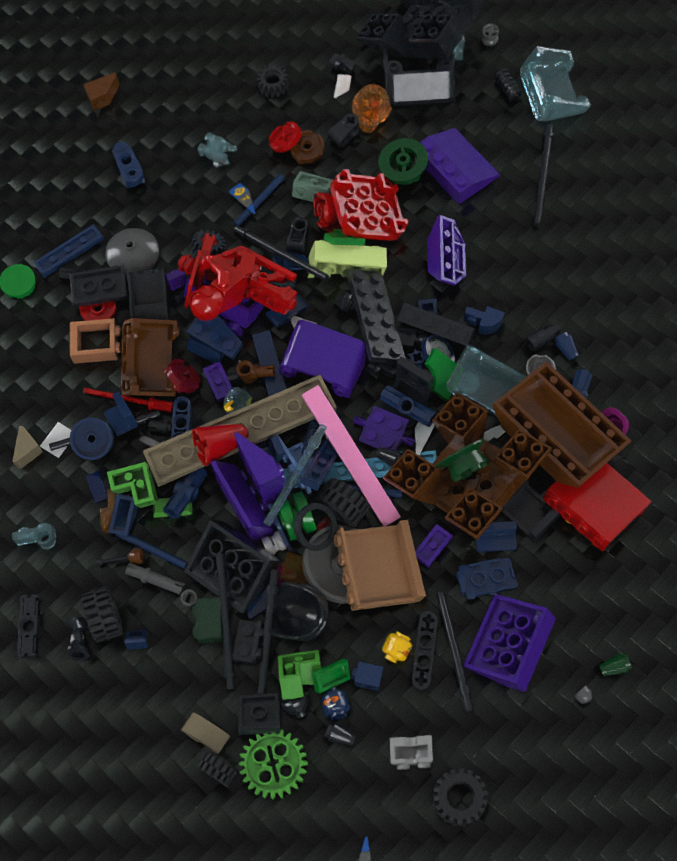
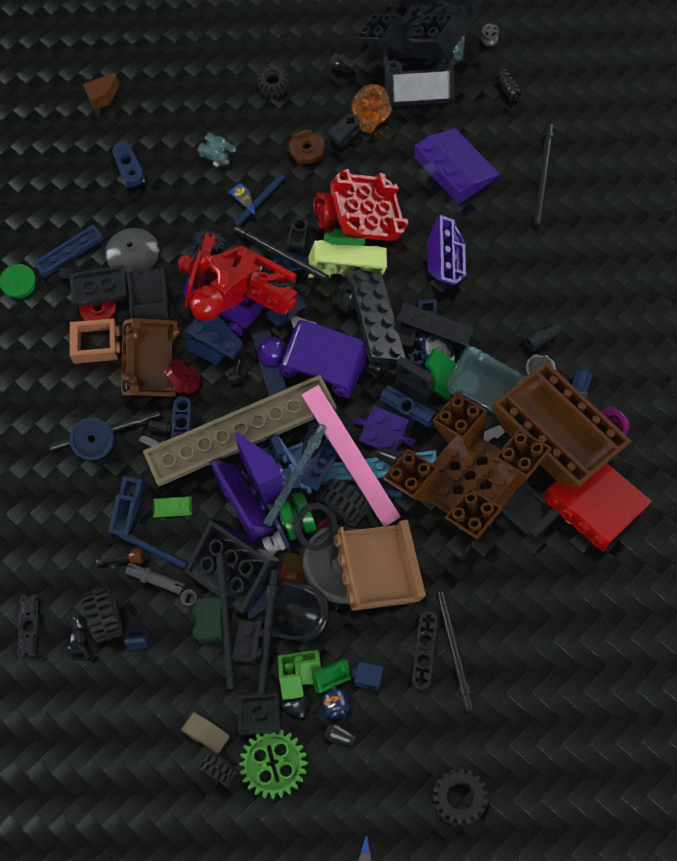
(25, 448): dark tan slope -> none
(27, 536): clear light blue plate -> none
(58, 433): white sticker -> none
(96, 487): clear blue window -> none
(106, 513): clear orange slope -> none
(120, 416): dark blue panel -> none
(137, 479): bright green brick -> none
(152, 403): red piece -> none
(176, 279): dark purple bracket -> none
(185, 493): dark blue piece -> none
(216, 441): red cone -> none
(217, 380): dark purple plate -> none
(236, 399): clear light blue hair -> none
(255, 371): reddish brown pin -> none
(272, 351): none -> dark purple hair
(285, 137): red tile -> none
(307, 185): sand green bracket -> none
(342, 85): white sticker -> none
(397, 647): yellow head -> none
(403, 161): dark green piece -> none
(411, 752): light grey cylinder -> none
(421, 435): white sticker -> none
(433, 545): dark purple plate -> none
(465, 461): dark green piece -> none
(486, 578): dark blue piece -> none
(487, 321): dark blue brick -> none
(498, 537): dark blue panel -> none
(510, 641): dark purple slope -> none
(549, 84): clear light blue windscreen -> none
(566, 345): dark blue cone -> none
(584, 695): dark grey hinge -> none
(616, 665): dark green cone -> none

